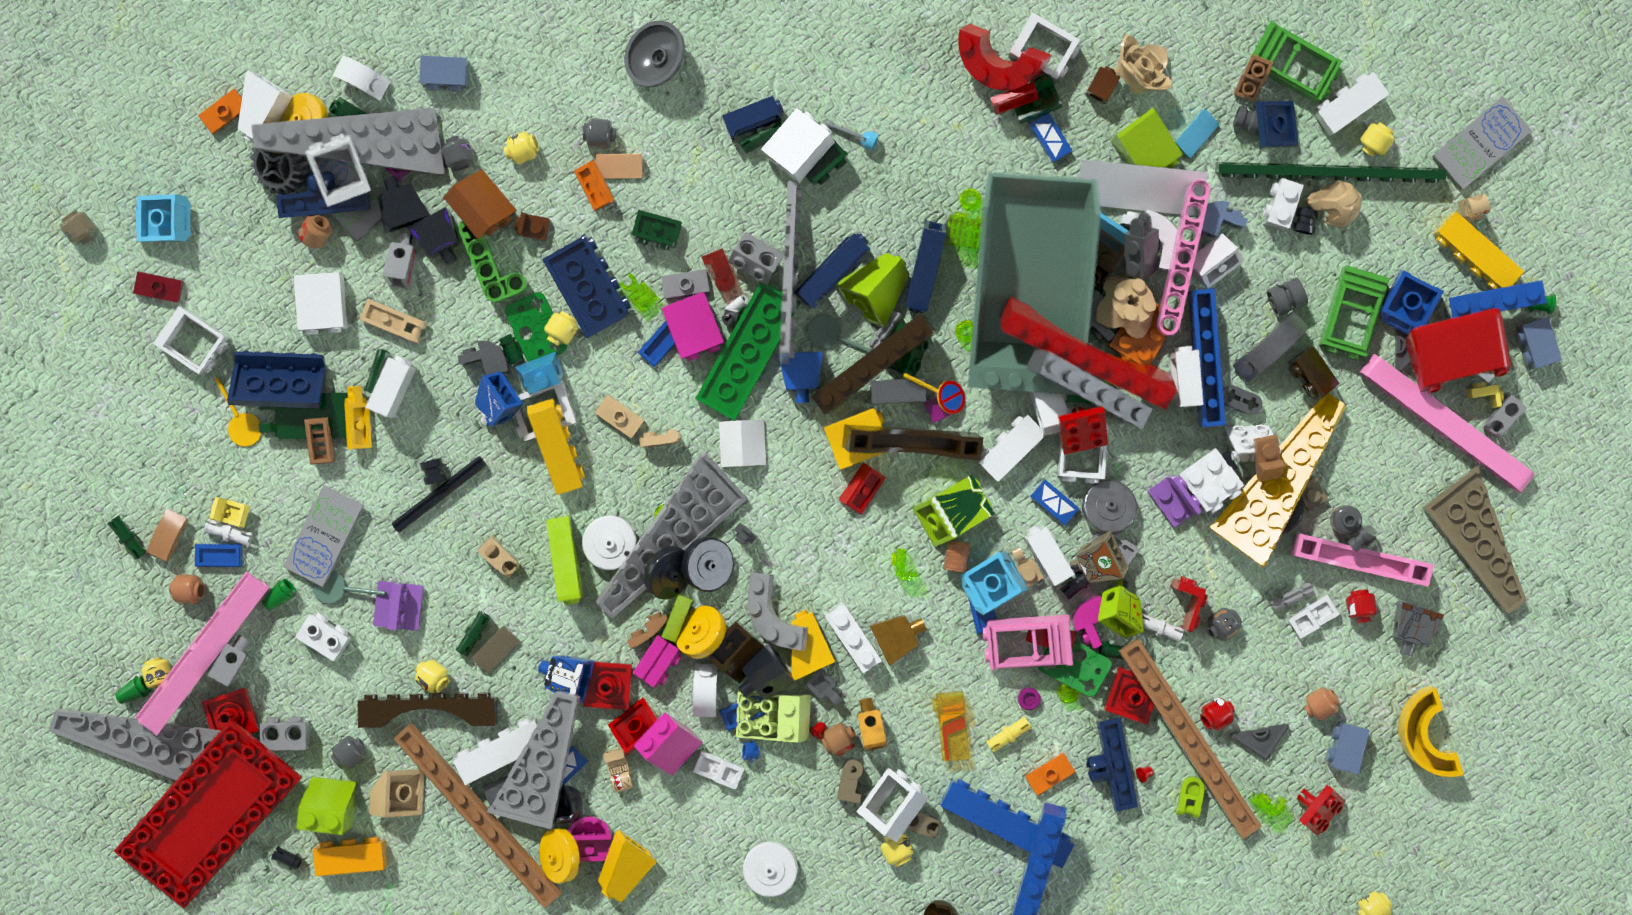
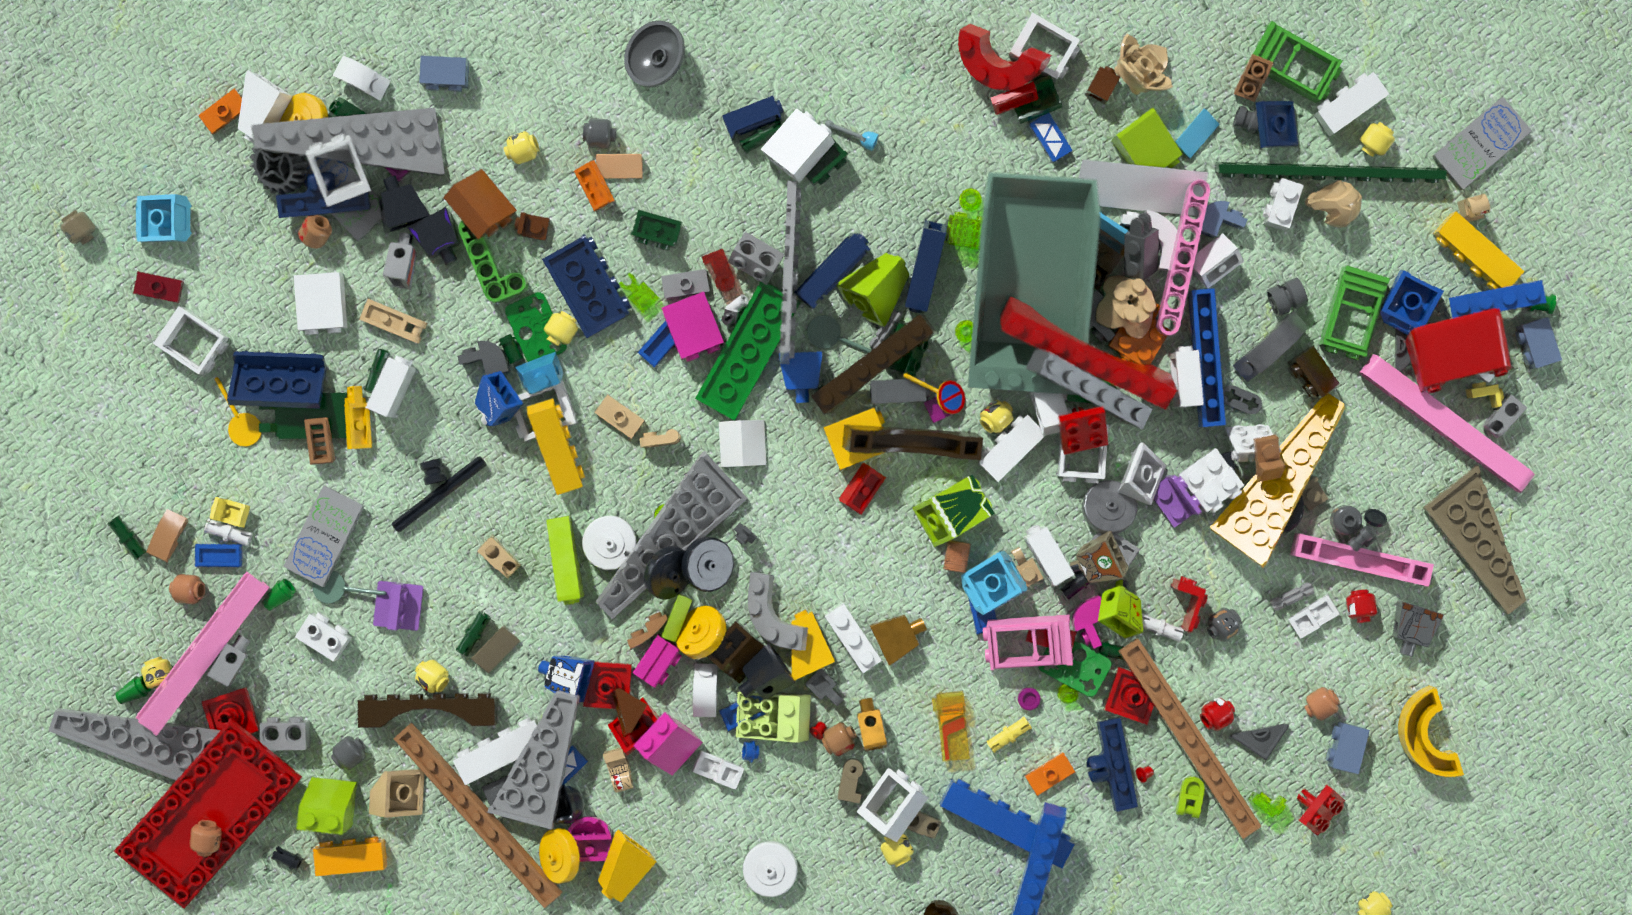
(205, 838): none -> nougat head
(457, 153): dark grey head -> none
(628, 710): none -> reddish brown slope
(898, 560): clear neon green bracket -> none
(996, 416): none -> light yellow head
(1054, 502): blue tile -> none
(1142, 475): none -> white slope
(1306, 221): black wheel -> none
(1375, 518): none -> black piece

